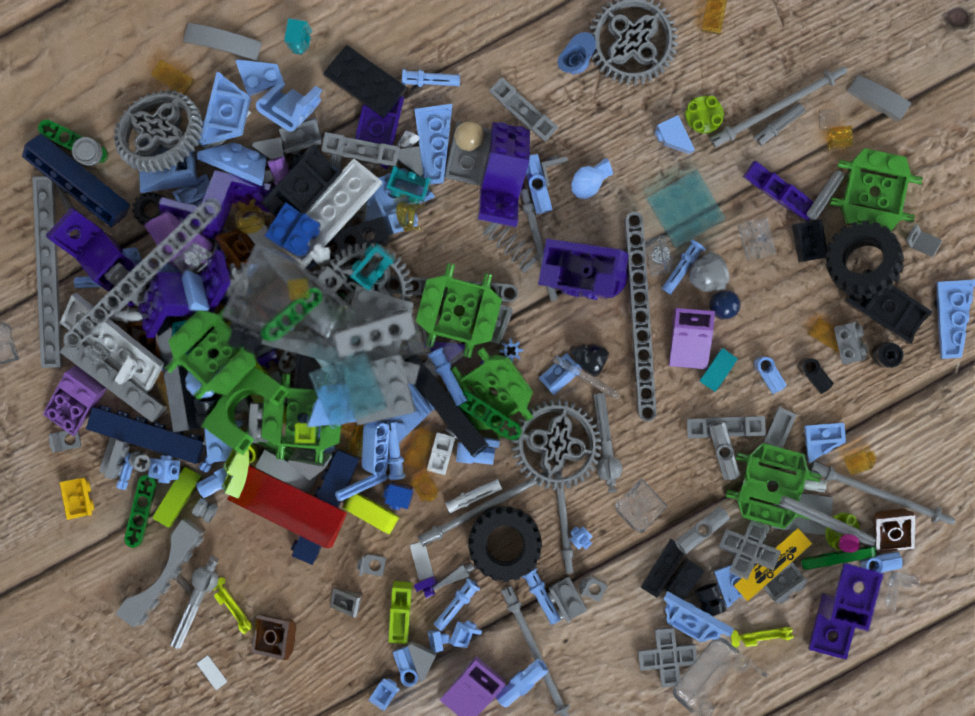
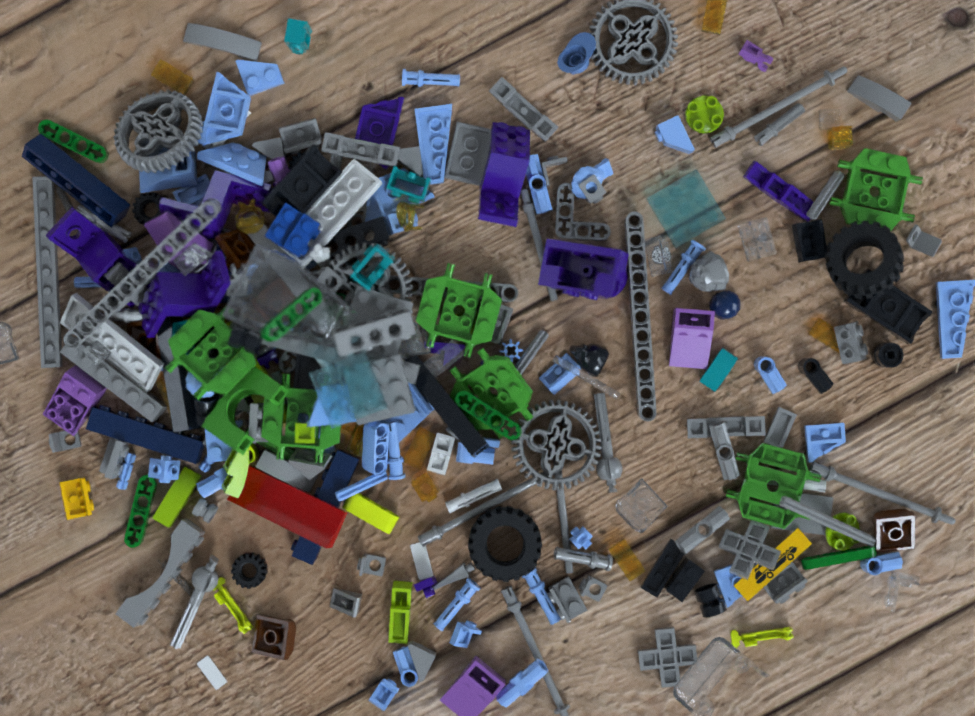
(87, 151): light grey wheel -> none
(116, 230): none -> white pin
(127, 370): white tile -> none
(144, 462): light grey bush -> none
(194, 291): light blue slope -> none
(245, 581): none -> black tyre
(288, 109): light blue piece -> none
(298, 289): clear yellow bracket -> none
(365, 81): black plate -> none
(398, 495): blue brick -> none
(407, 140): white tile -> none
(437, 639): light blue tile -> none
(443, 367): medium blue pin -> none
(469, 136): tan hair -> none
(524, 268): light grey piece -> none
(531, 351): none -> light grey axle
(573, 226): none -> light grey beam
(591, 559): none -> light grey pin
(597, 195): none -> light grey bracket
(626, 559): none -> clear yellow plate
(692, 620): light blue wing -> none
(754, 54): none -> medium lavender plate
(845, 611): dark purple bracket -> none
(849, 543): dark pink tile -> none
(860, 461): clear yellow bracket -> none

